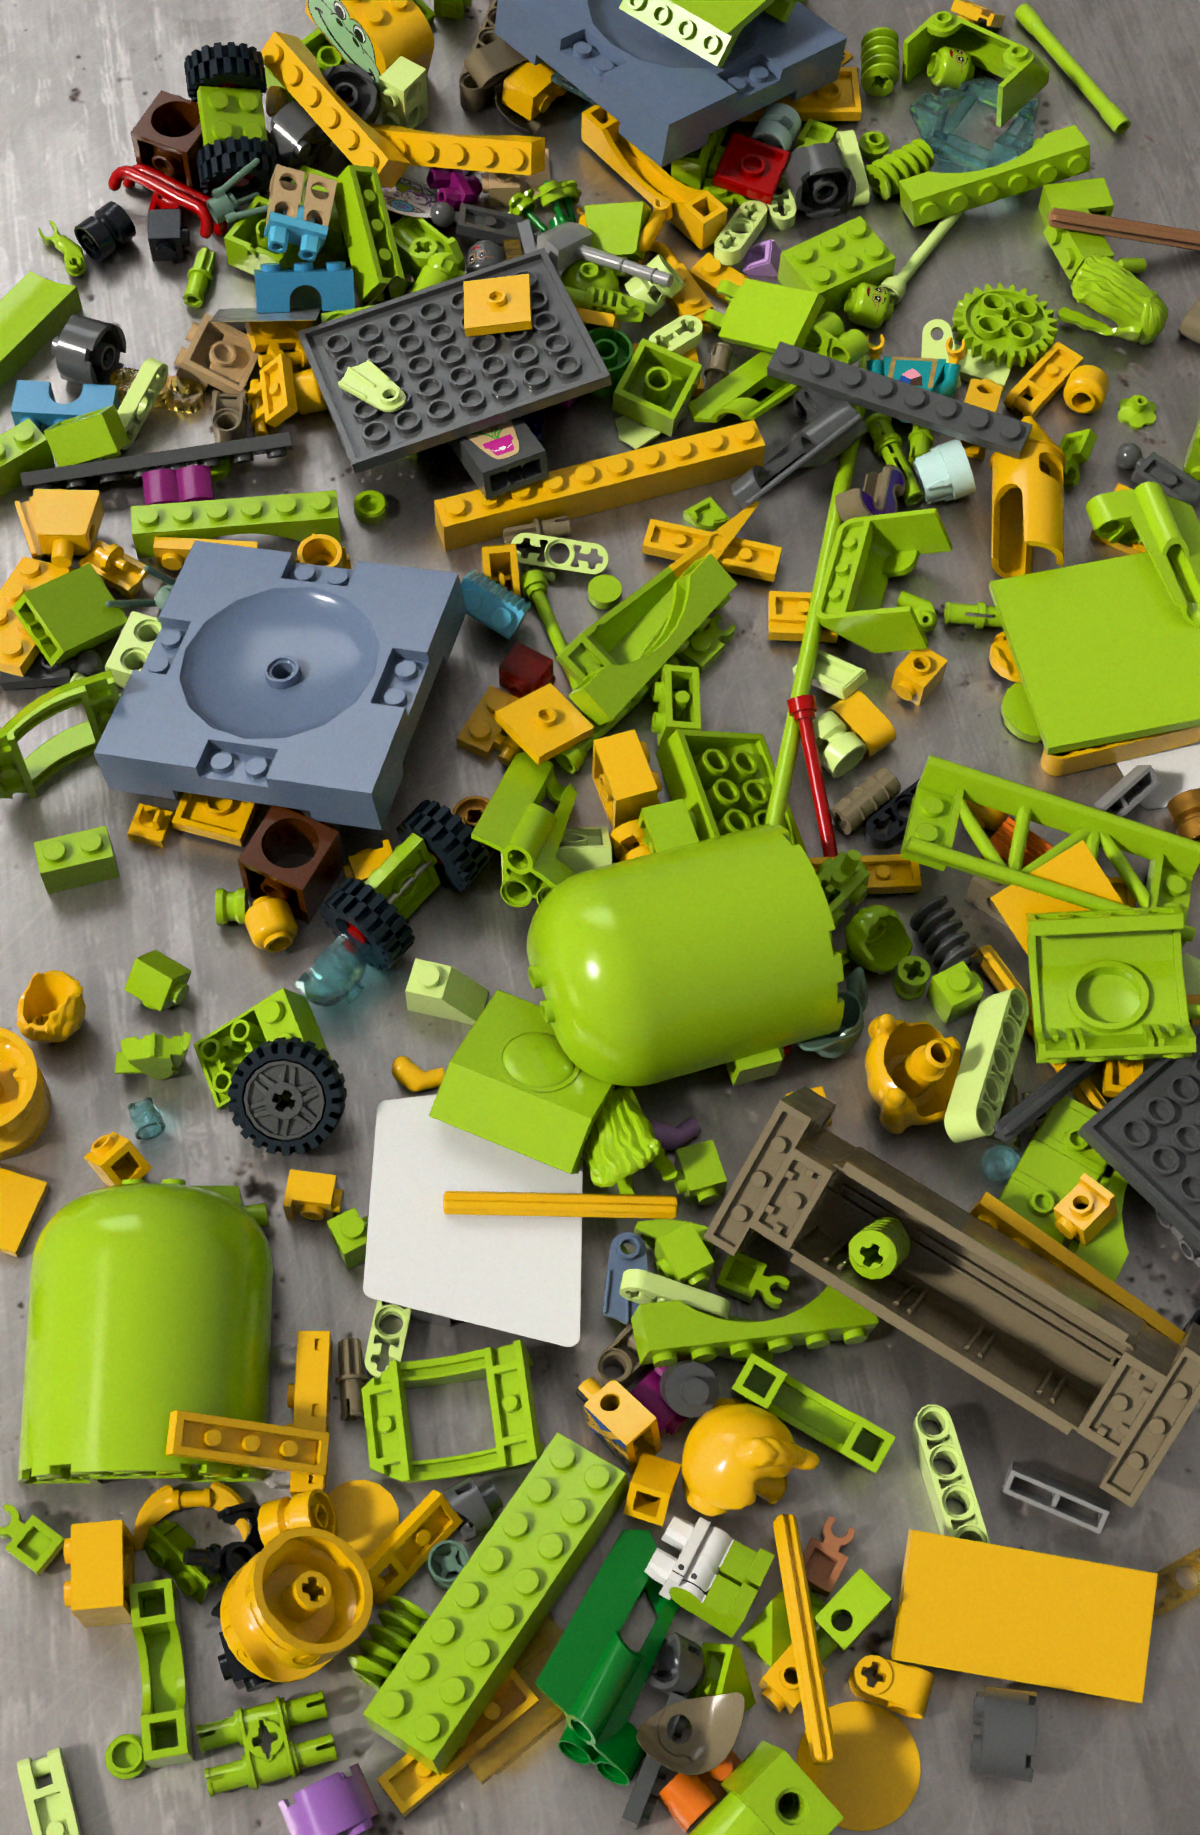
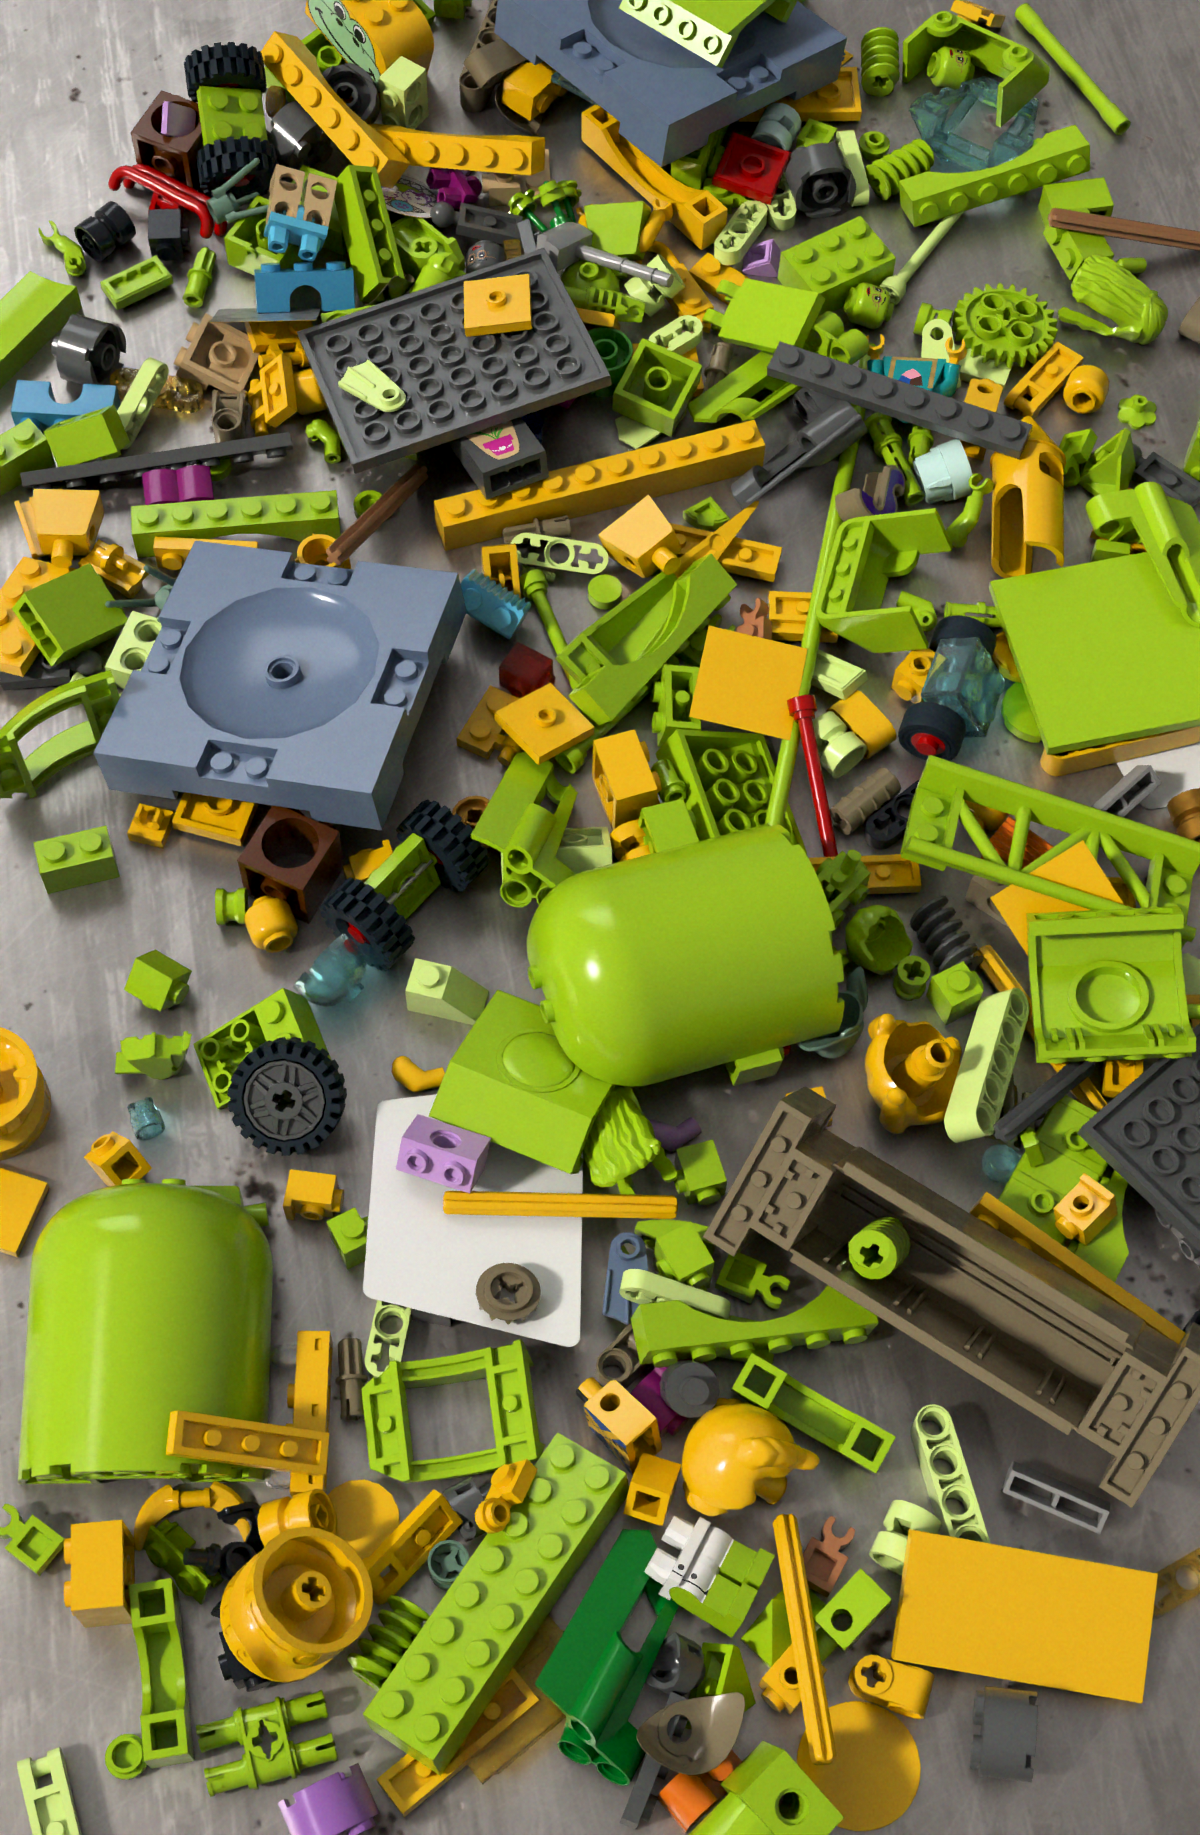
(51, 1007): yellow hair -> none
(136, 282): none -> lime plate
(177, 120): none -> lavender slope
(332, 444): none -> lime arm
(376, 514): none -> medium nougat axle
(443, 1153): none -> lavender brick
(508, 1488): none -> yellow plate
(513, 1278): none -> dark tan gear
(643, 540): none -> yellow torso
(671, 785): none -> lime pin
(748, 682): none -> yellow sticker
(755, 620): none -> nougat plate
(891, 1544): none -> yellowish green wheel
(928, 313): none -> lime wheel
(957, 693): none -> brick
(969, 517): none -> lime arm
(1032, 1147): none -> lime tile
(1109, 465): none -> lime slope
(1109, 549): none -> lime tile

